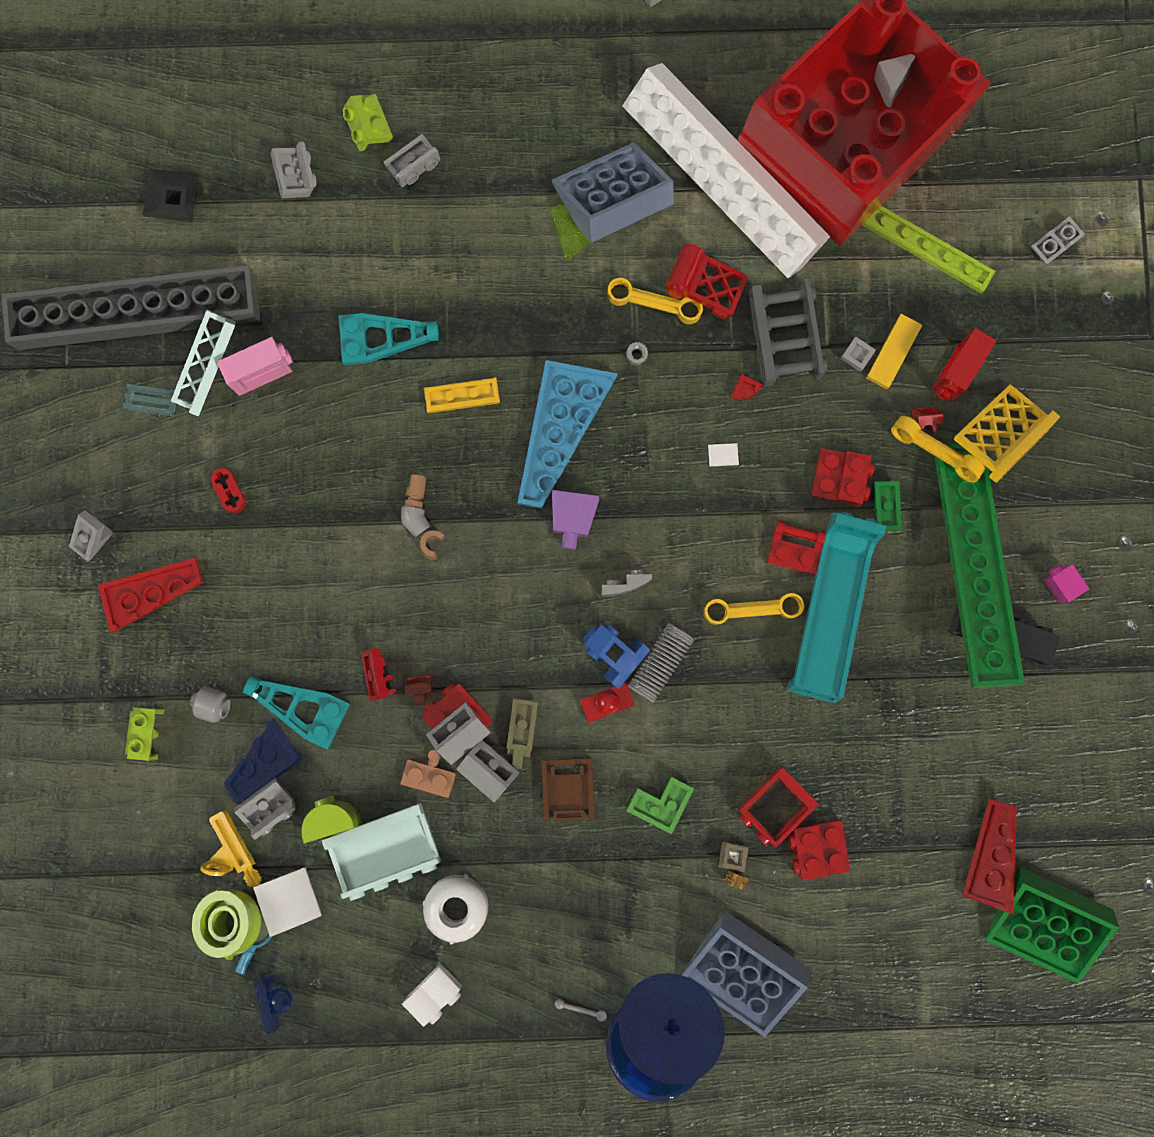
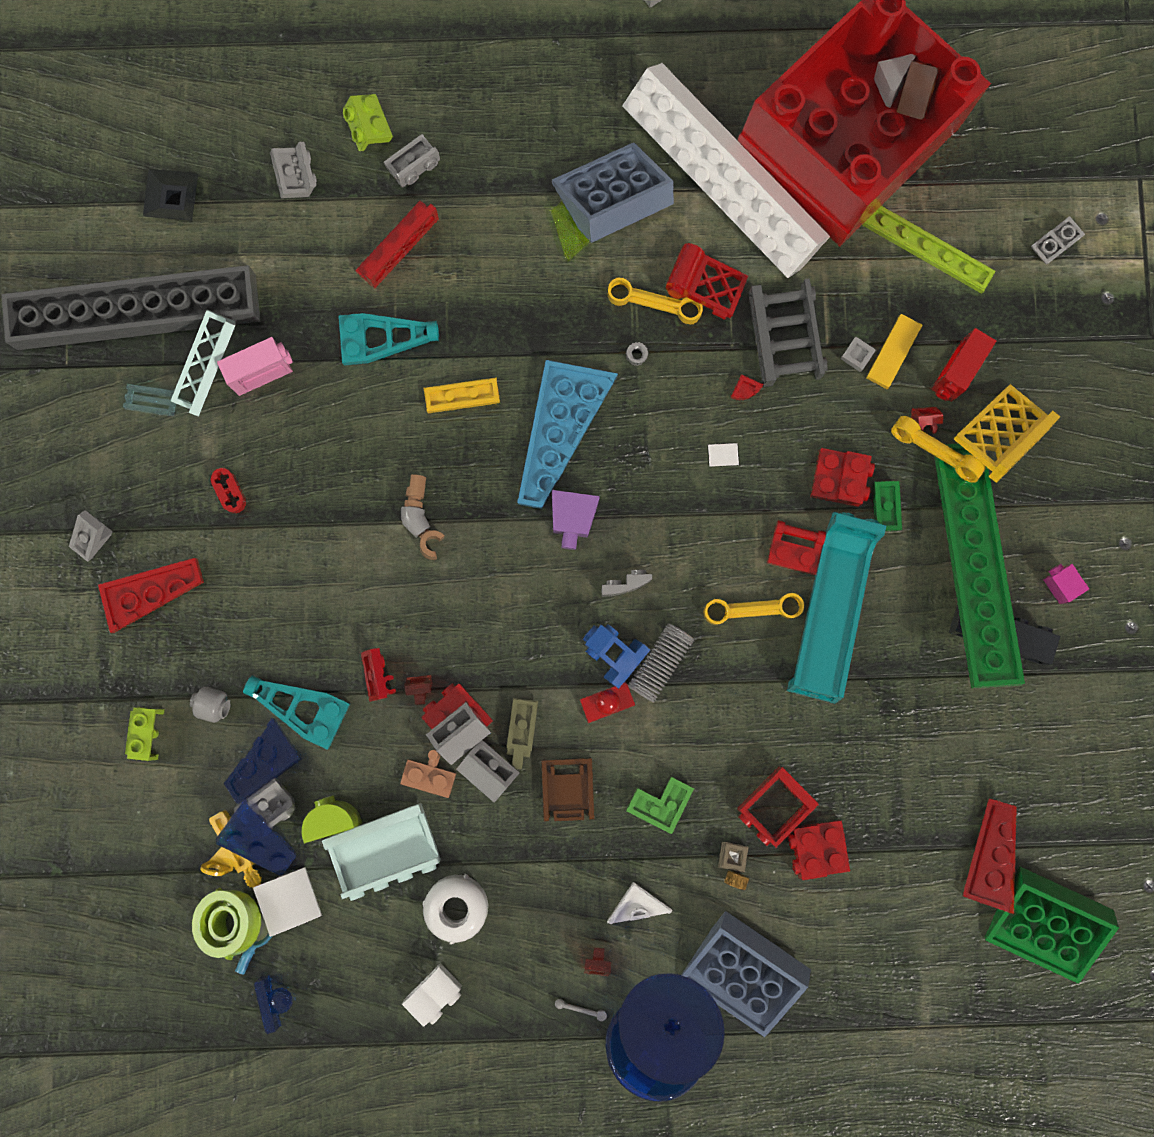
(255, 840): none -> clear blue wing
(397, 243): none -> red fence
(597, 965): none -> clear red tile
(637, 905): none -> white tile
(918, 90): none -> reddish brown panel

